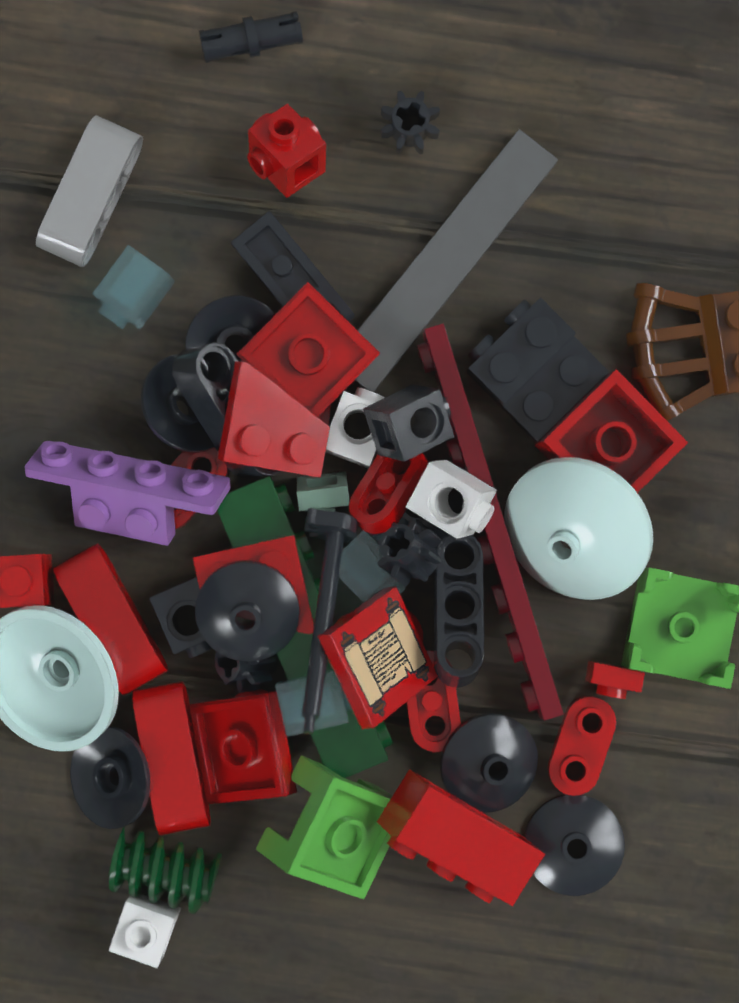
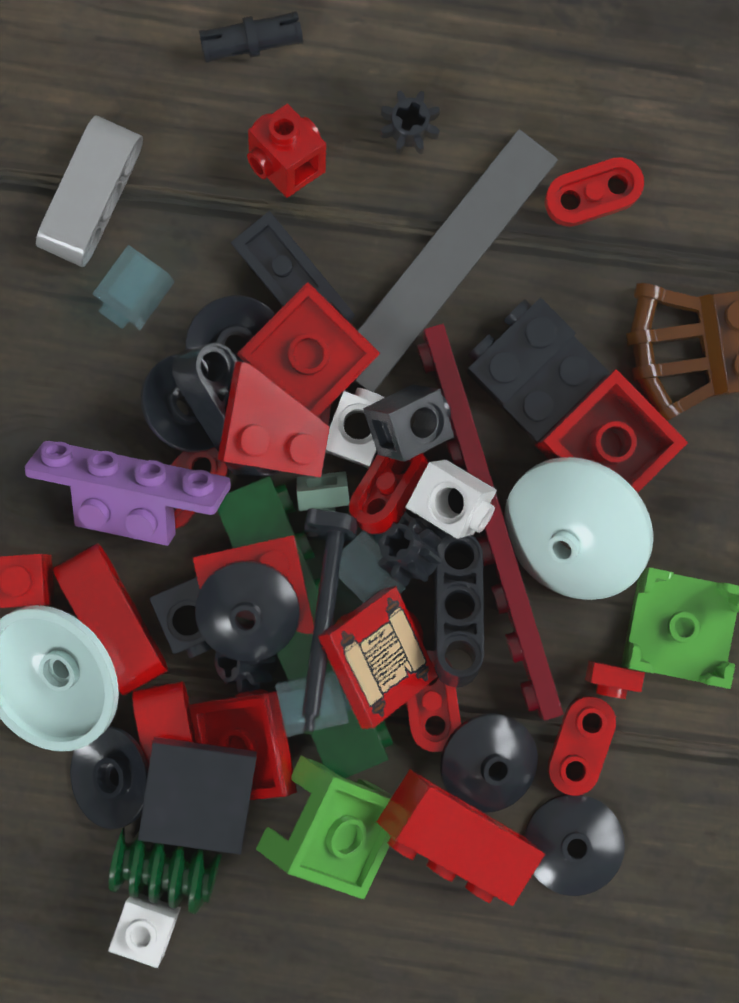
(197, 795): none -> black tile
(592, 191): none -> red plate

